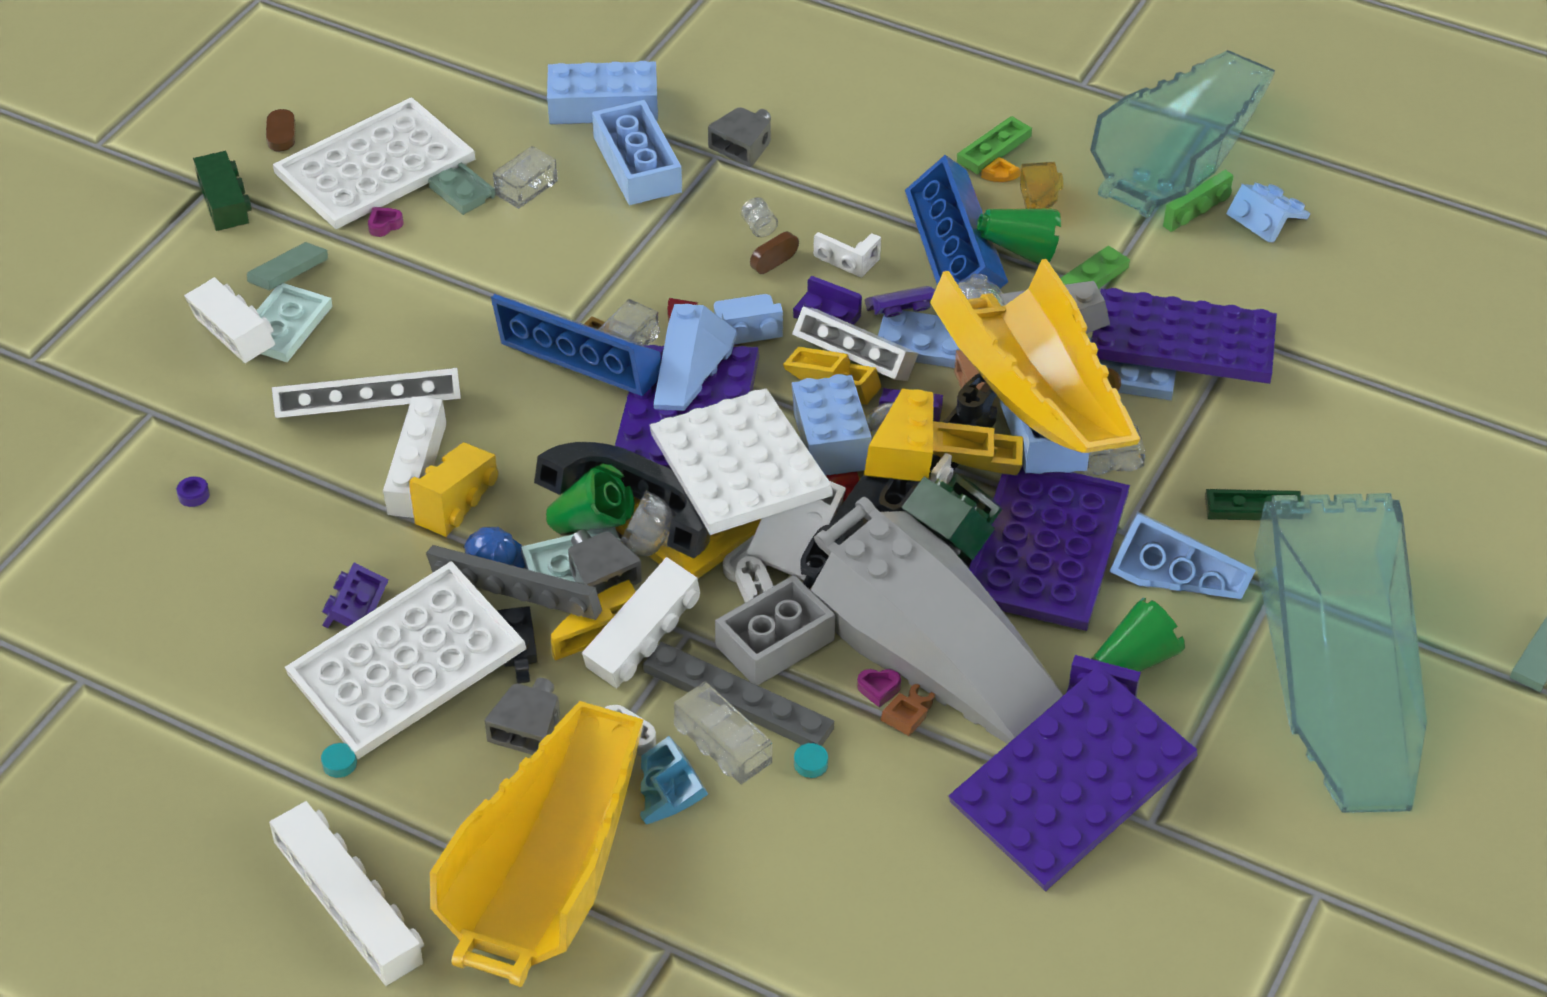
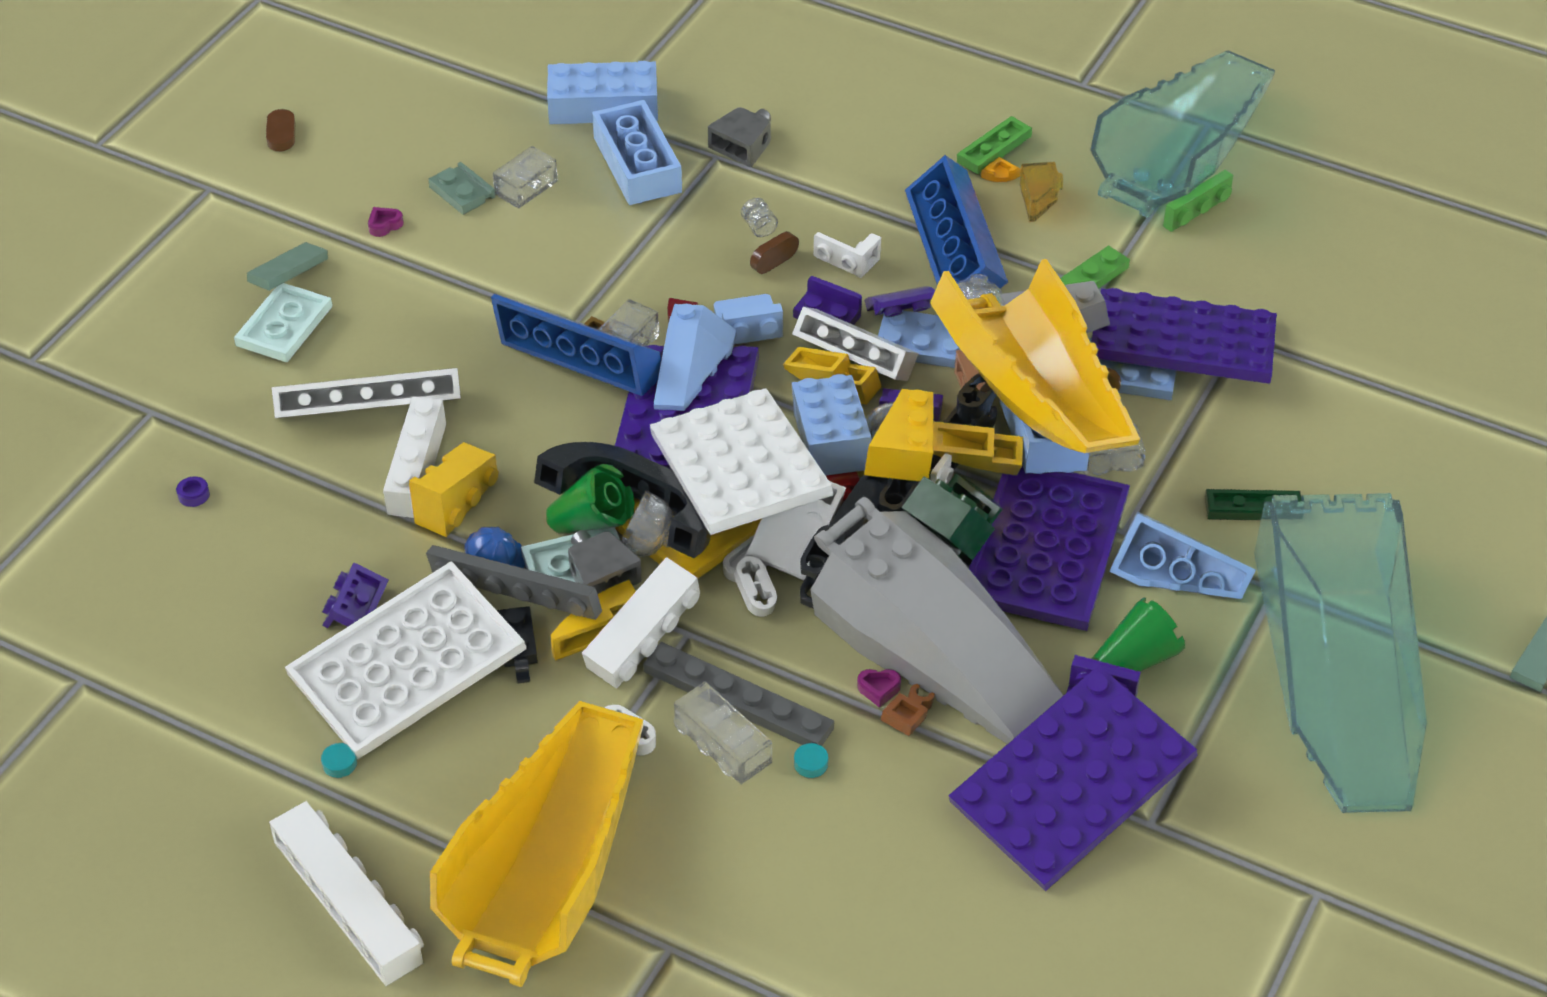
(222, 190): dark green brick -> none
(231, 319): white brick -> none
(373, 162): white plate -> none
(524, 716): flat silver torso -> none
(668, 782): dark azure slope -> none
(774, 630): light grey brick -> none
(1022, 231): green cone -> none
(1265, 209): light blue bracket -> none

